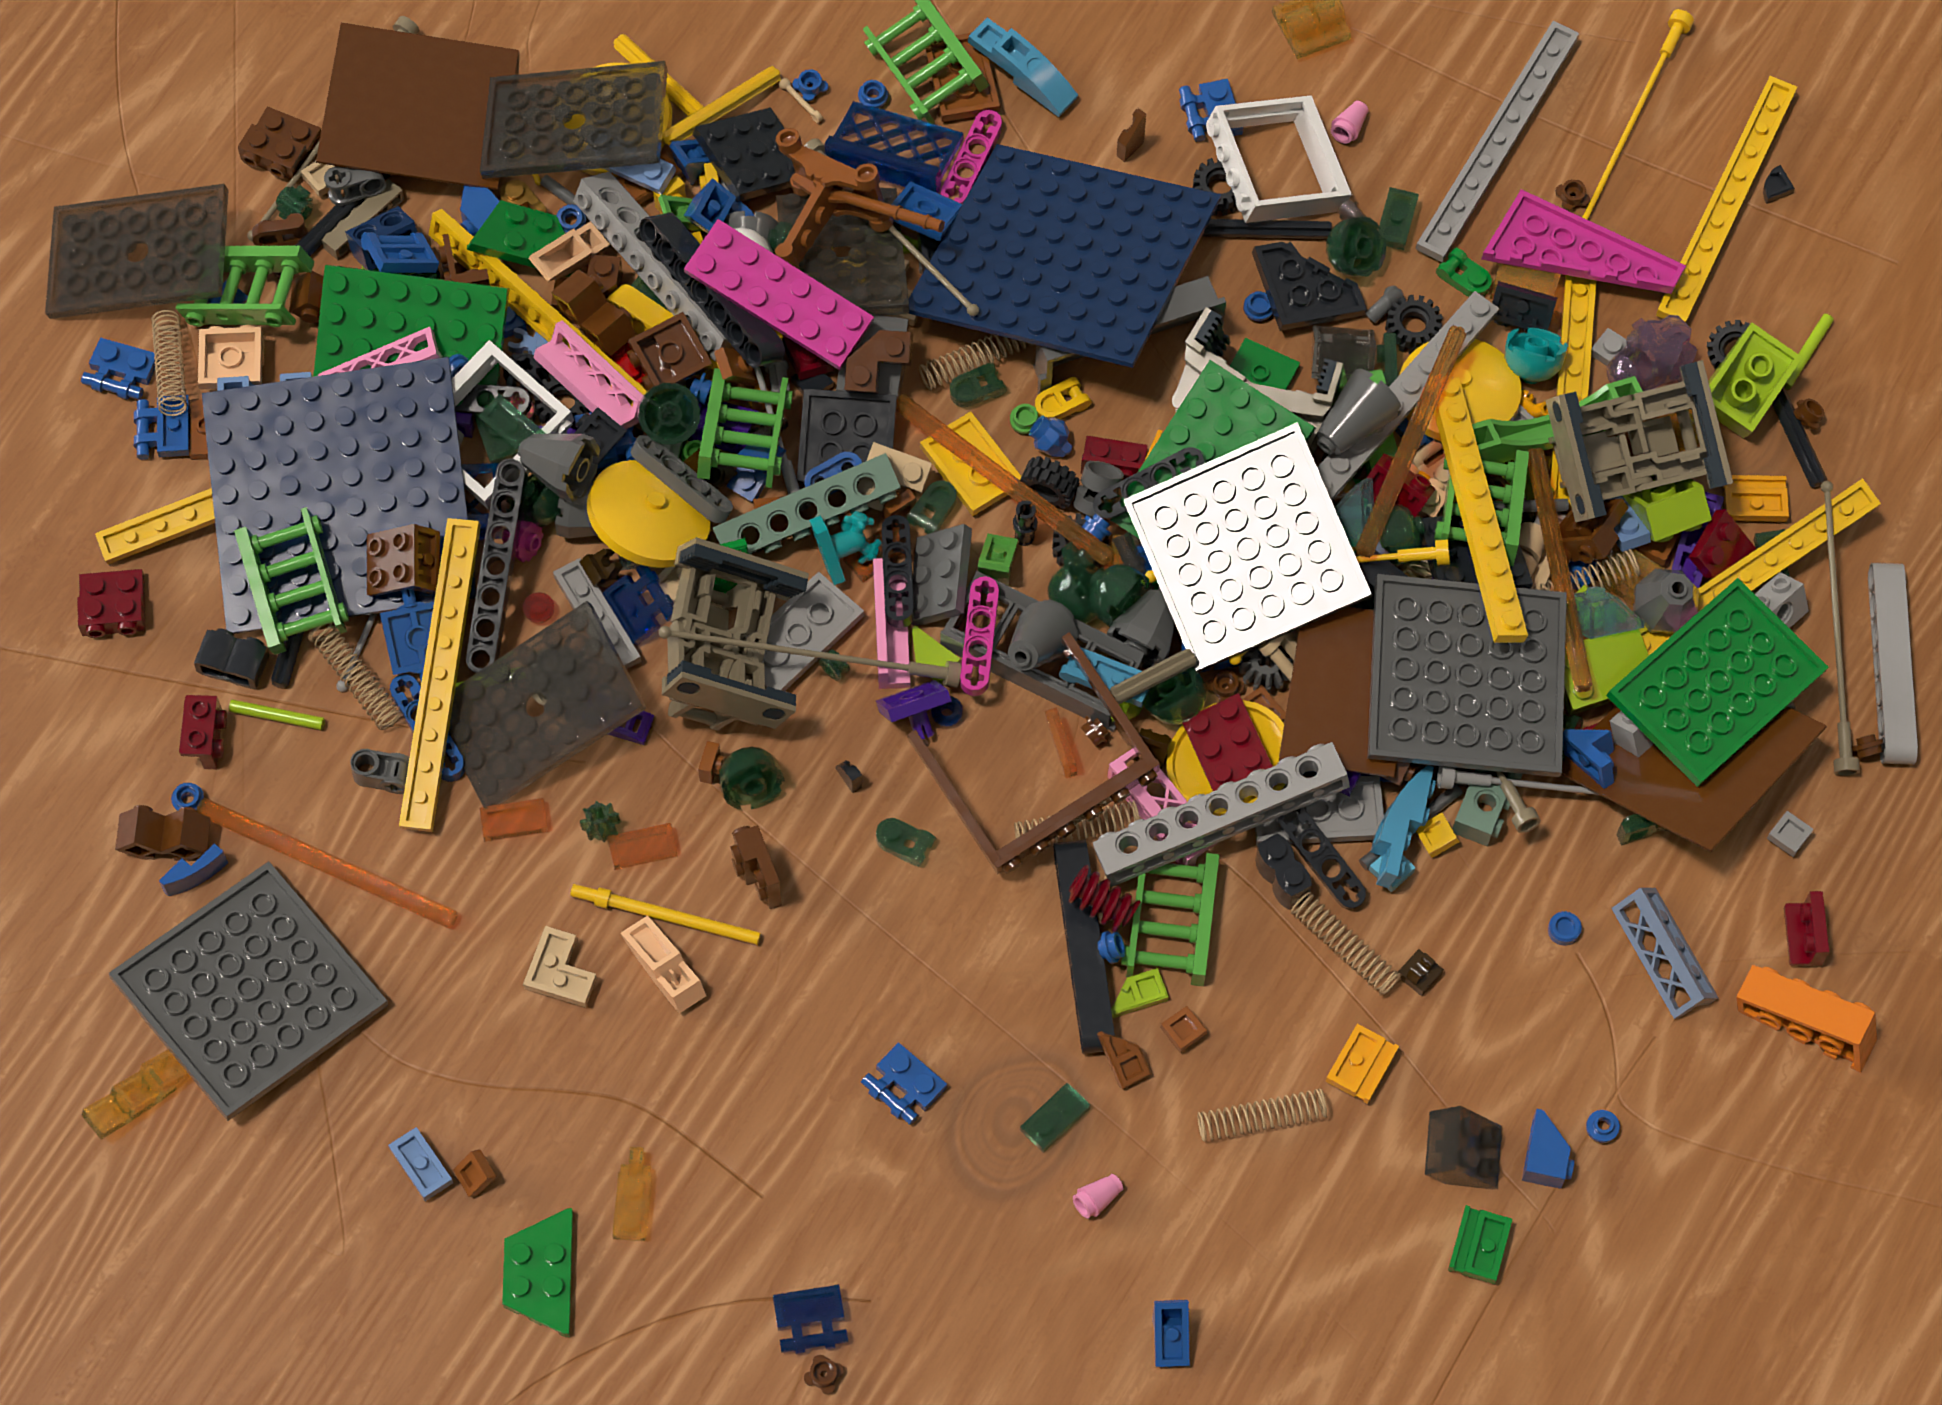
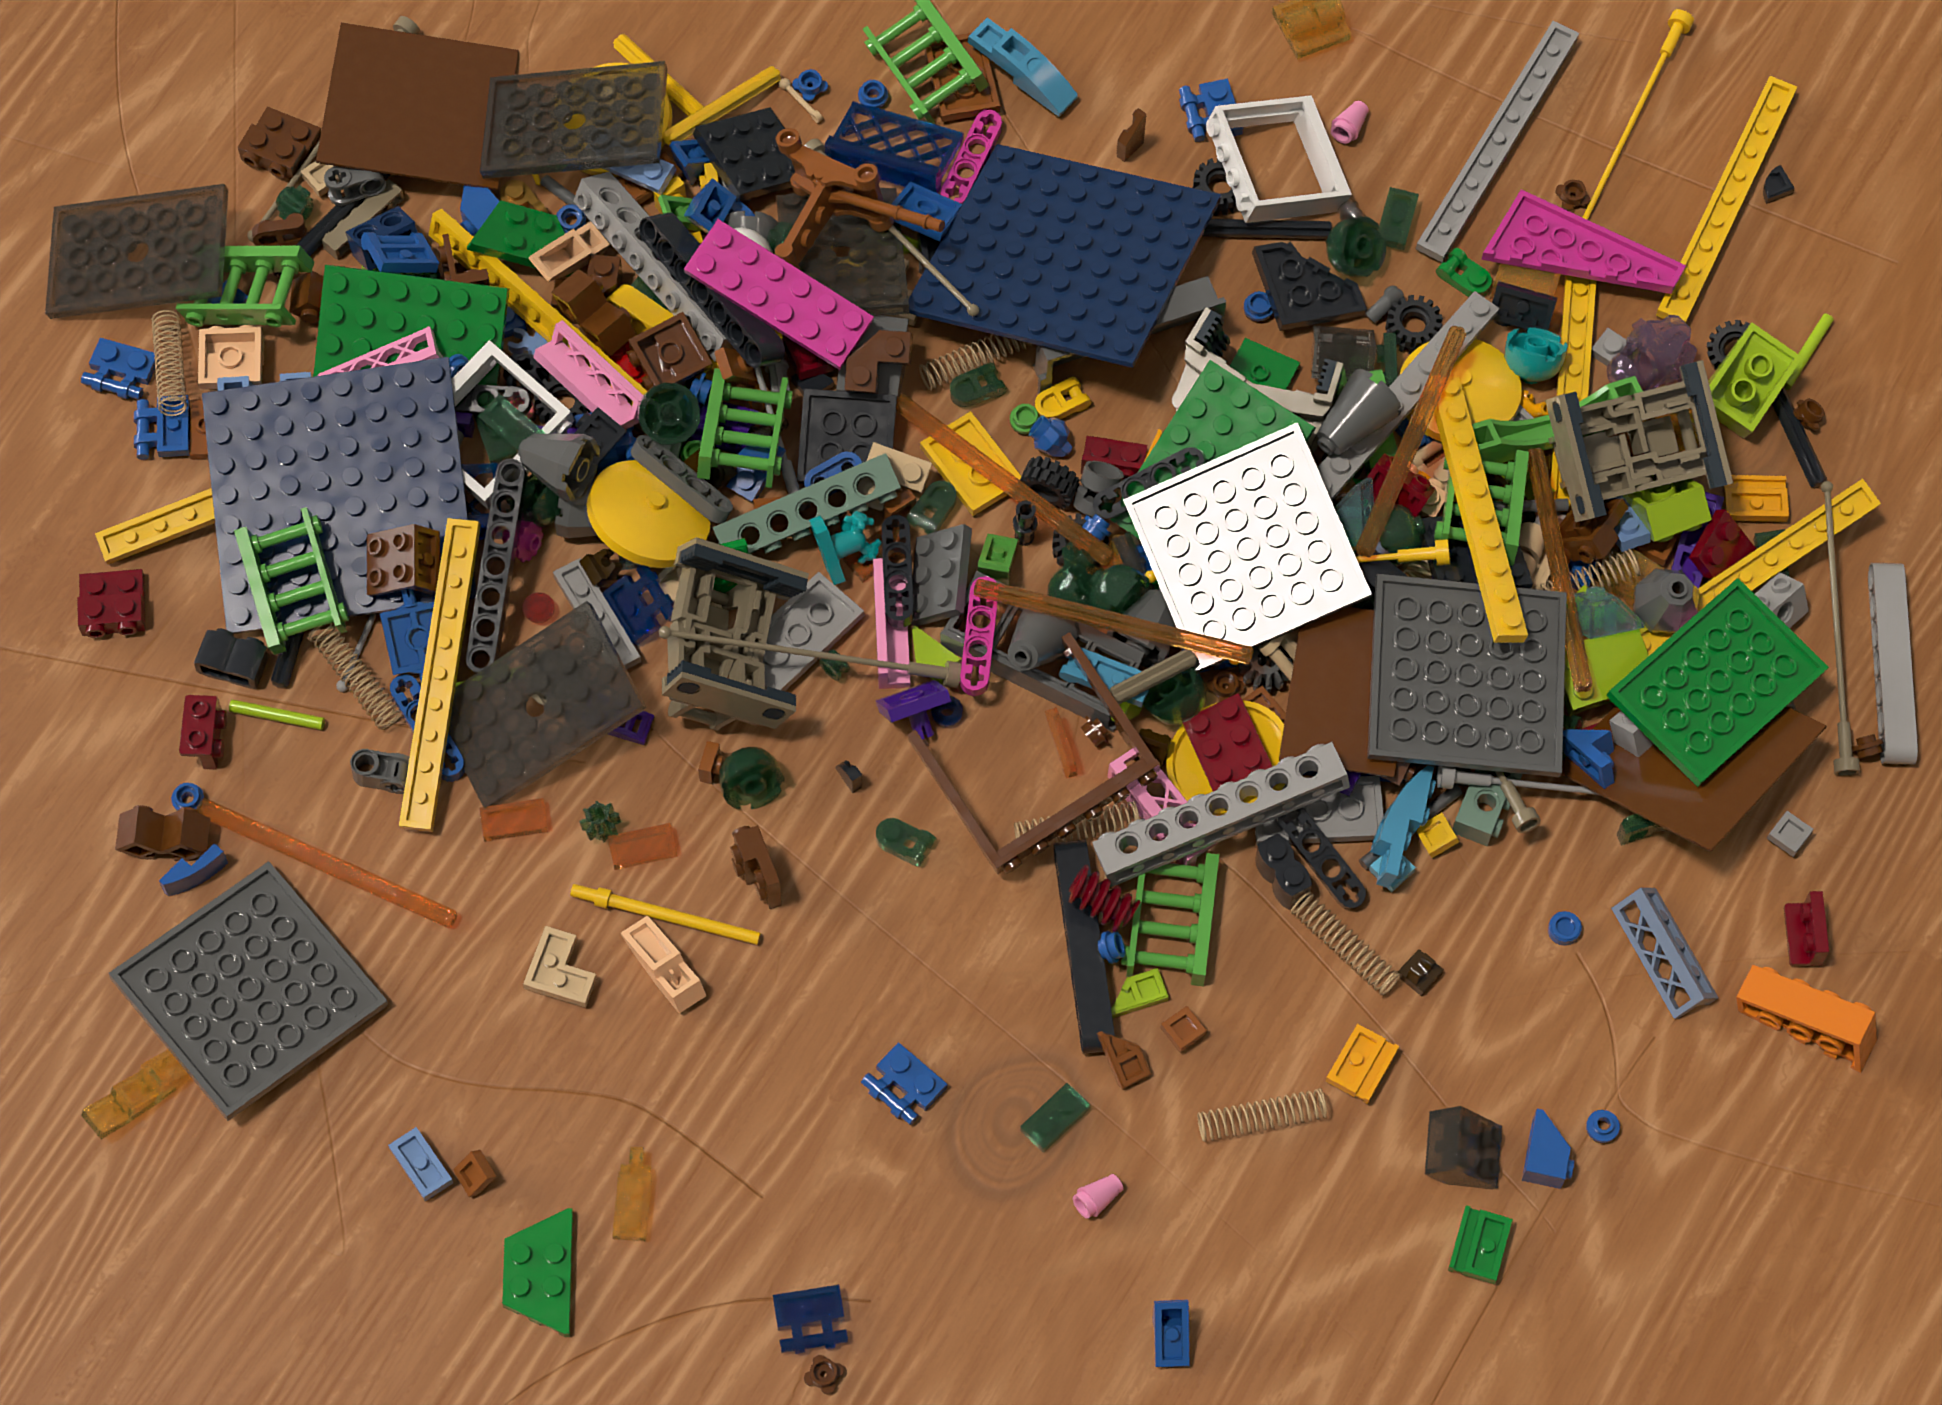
(1113, 621): none -> clear orange axle

